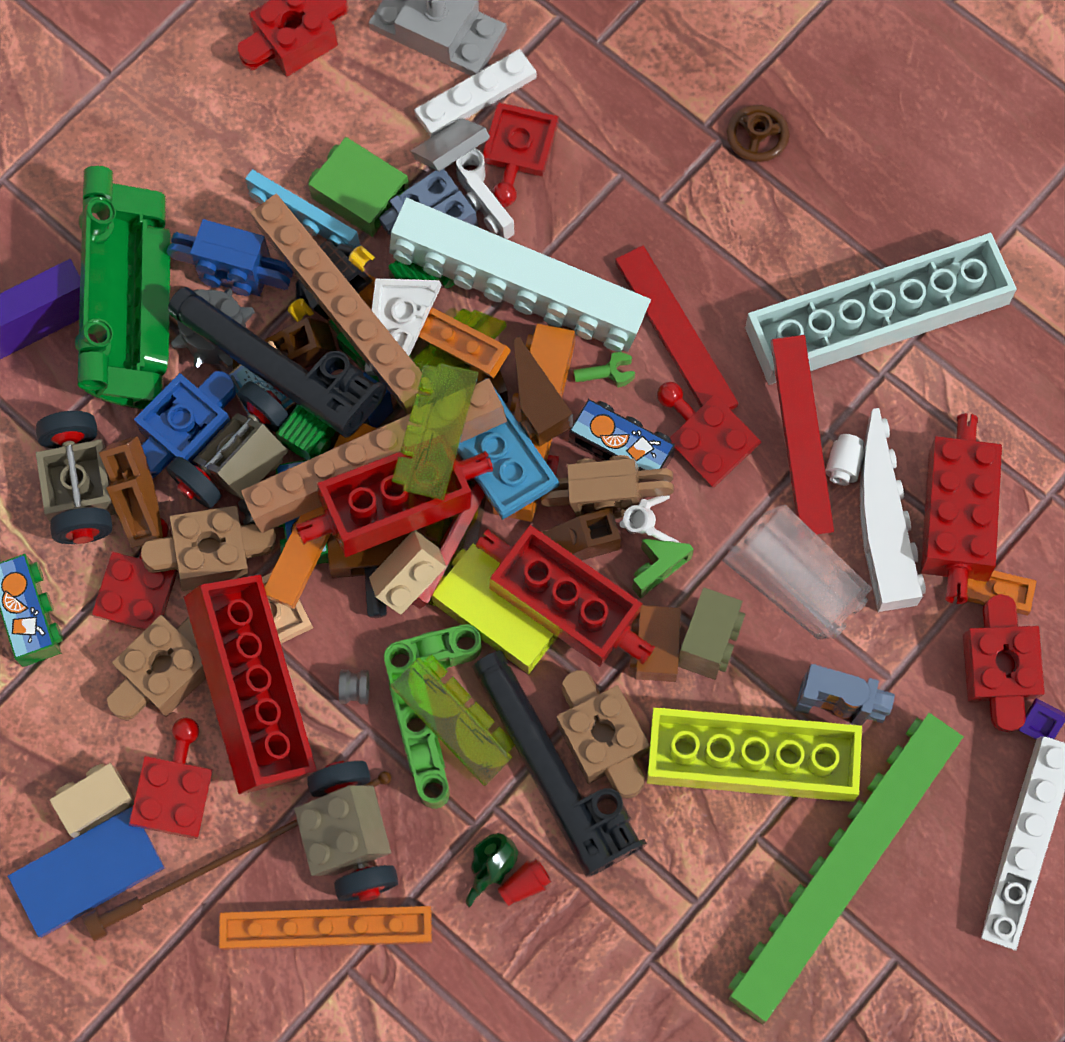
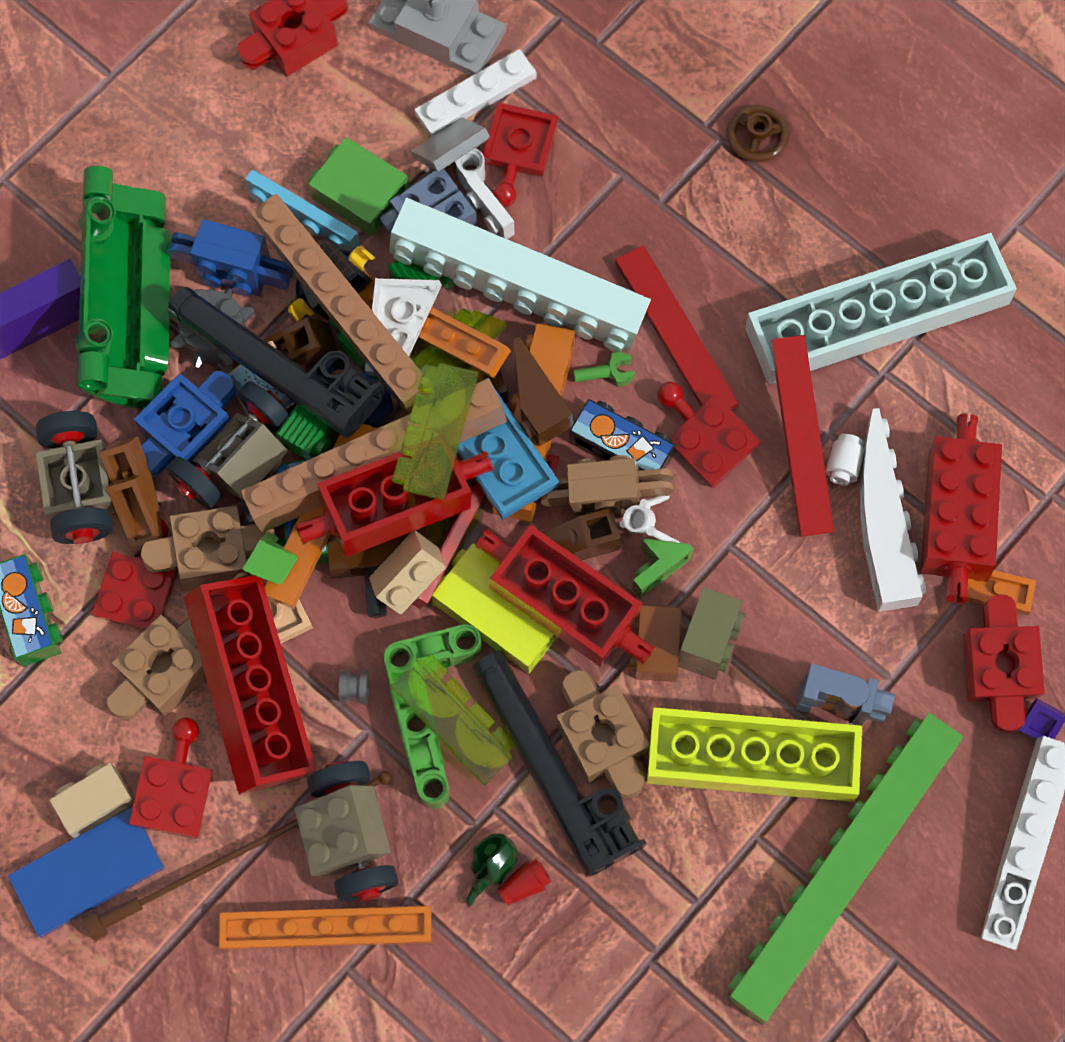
(270, 560): none -> bright green slope
(798, 573): clear slope -> none

